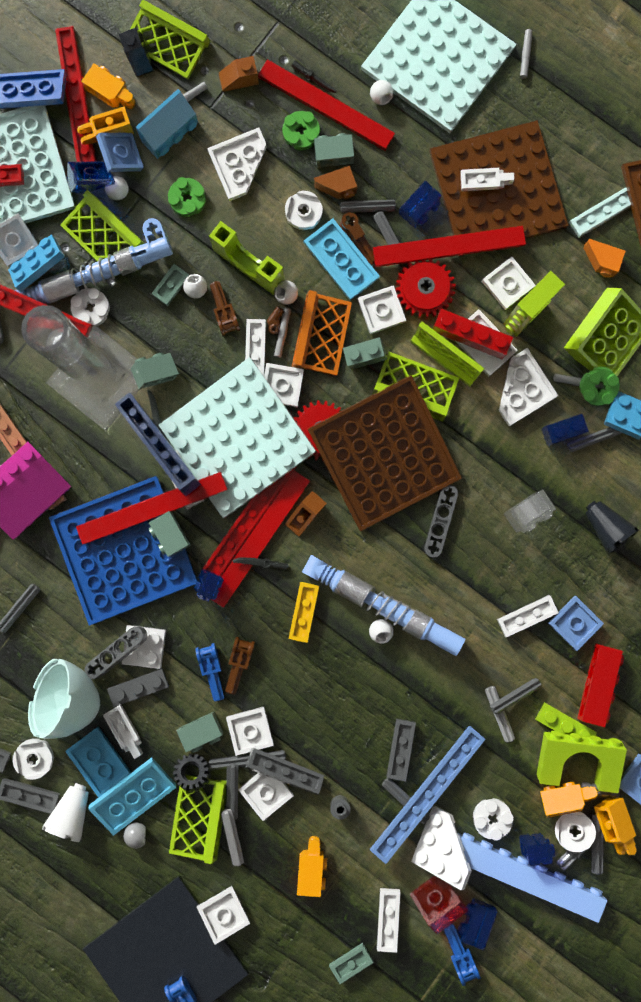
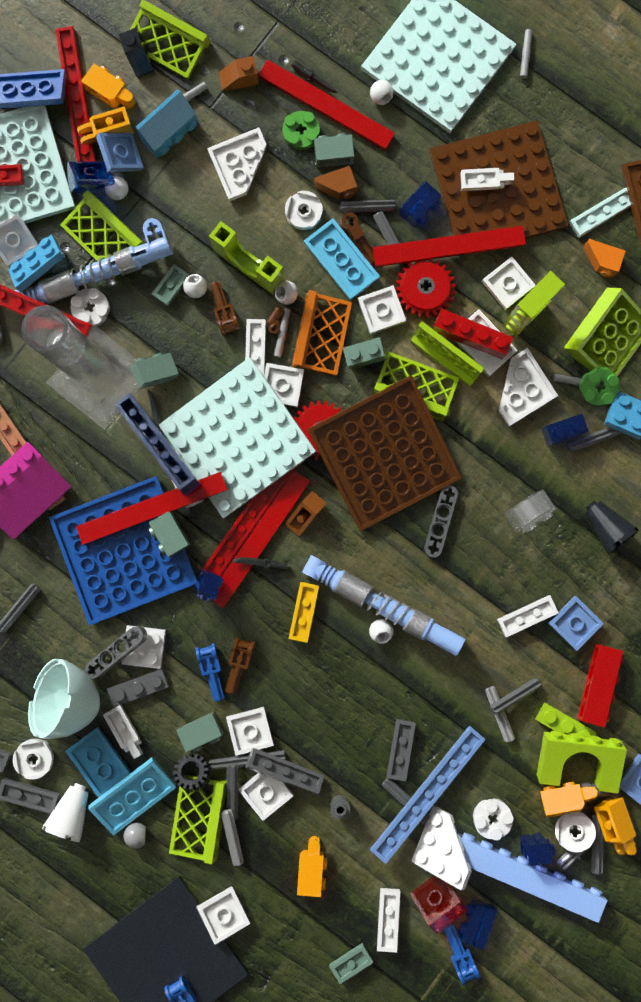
(188, 207): bright green plate -> none

